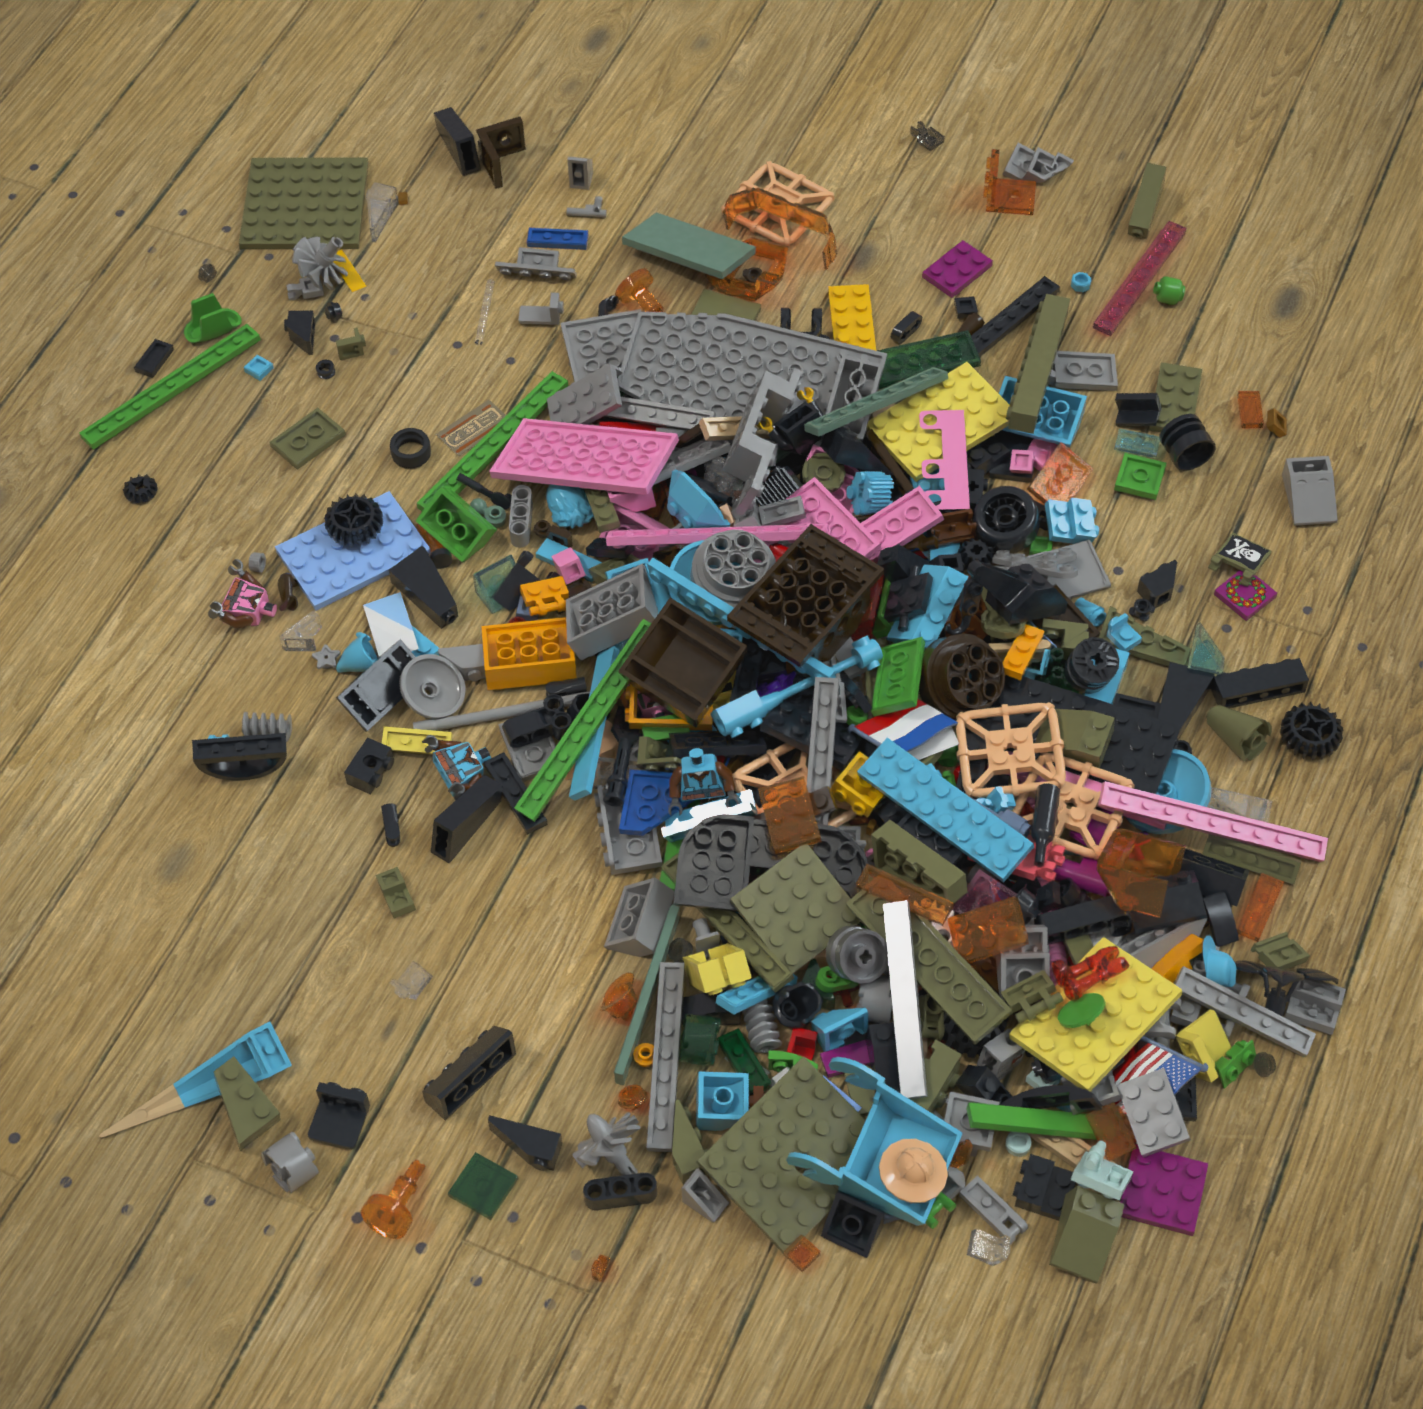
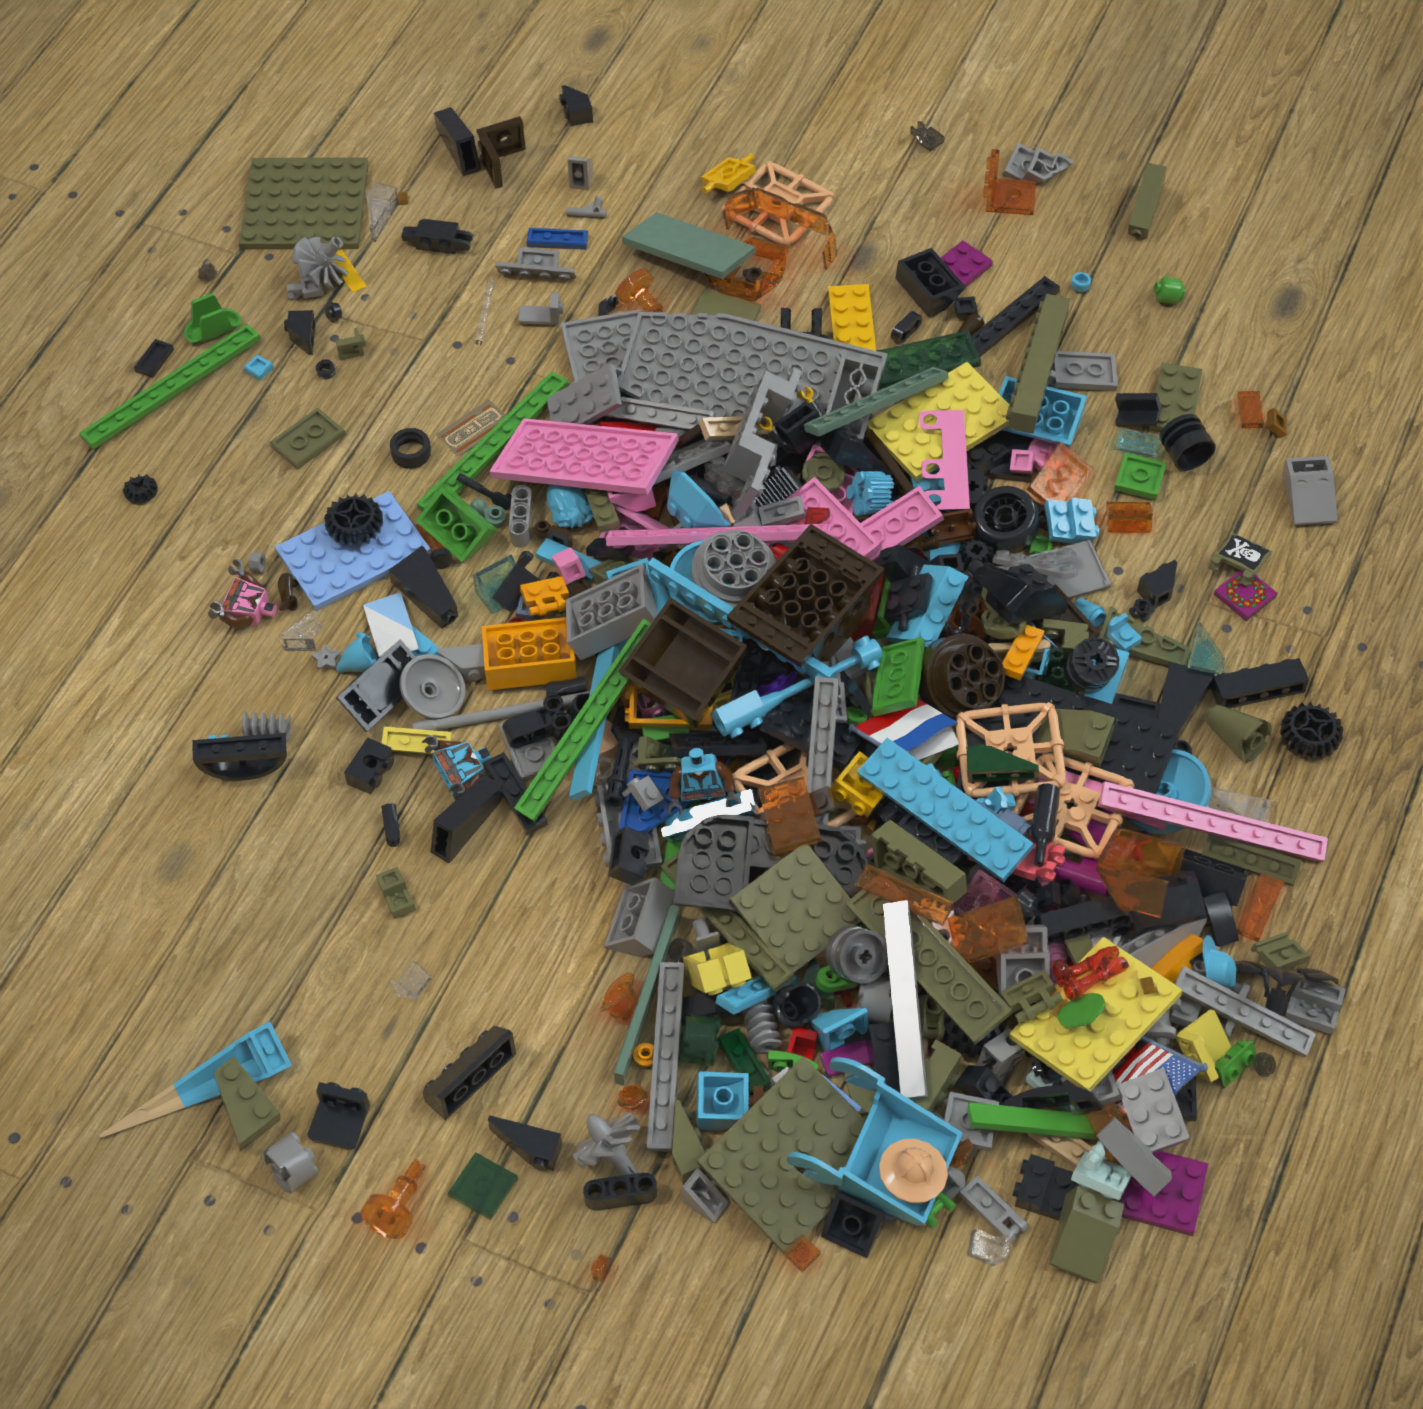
(438, 236): none -> black hinge
(577, 106): none -> black slope
(628, 855): none -> black brick
(644, 792): none -> light grey bracket
(728, 174): none -> yellow plate
(816, 515): none -> clear red tile
(929, 281): none -> black slope
(993, 764): none -> dark green slope
(1018, 1143): light aqua tile -> none
(1129, 517): none -> clear orange bracket
(1135, 1156): none -> light grey slope
(1139, 278): clear pink plate -> none
(1147, 985): none -> pearl gold piece

